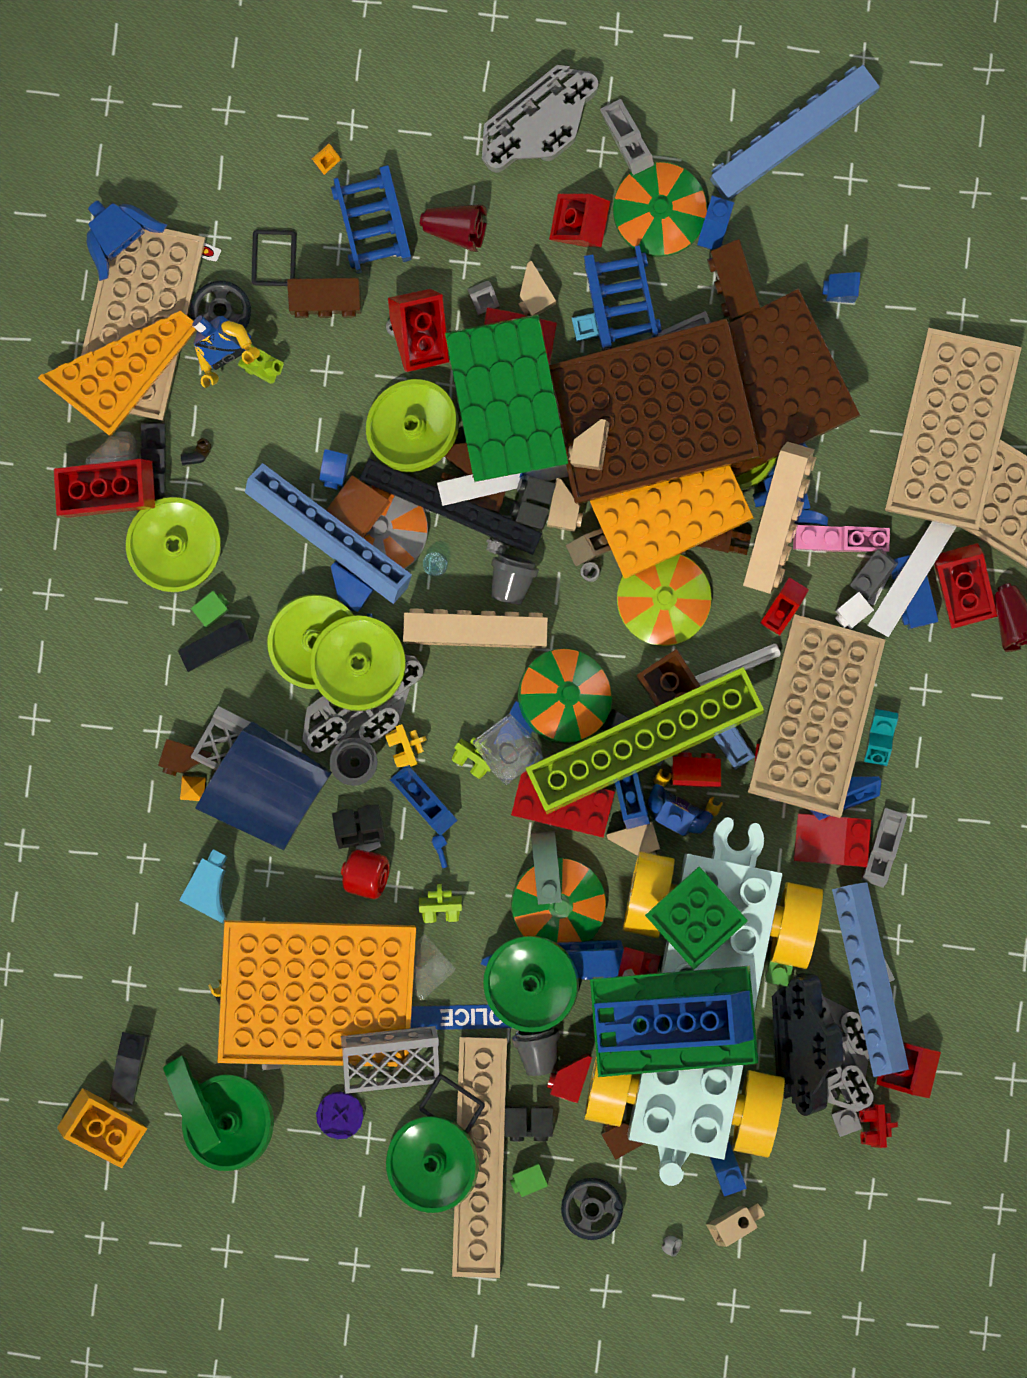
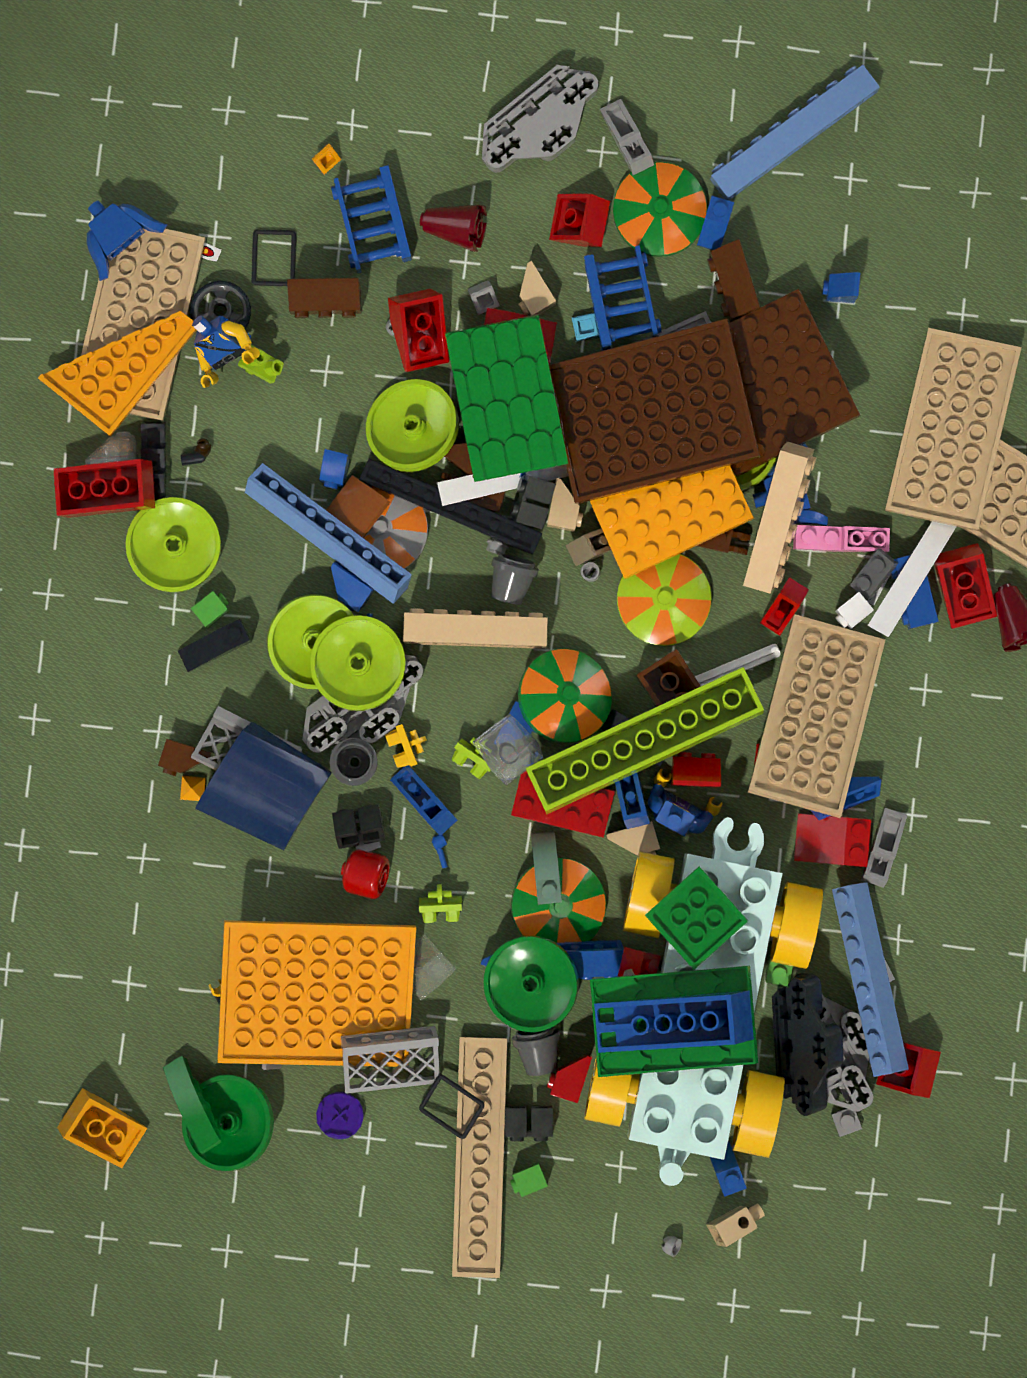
(128, 1067): black slope -> none
(205, 887): medium azure hips -> none
(432, 1164): green dish -> none
(435, 564): clear light blue tile -> none
(455, 1017): blue sticker -> none
(583, 1228): dark grey wheel -> none
(590, 447): tan slope -> none
(618, 1141): reddish brown slope -> none
(734, 747): medium blue tile -> none
(880, 1126): red hips -> none
(881, 737): teal slope -> none

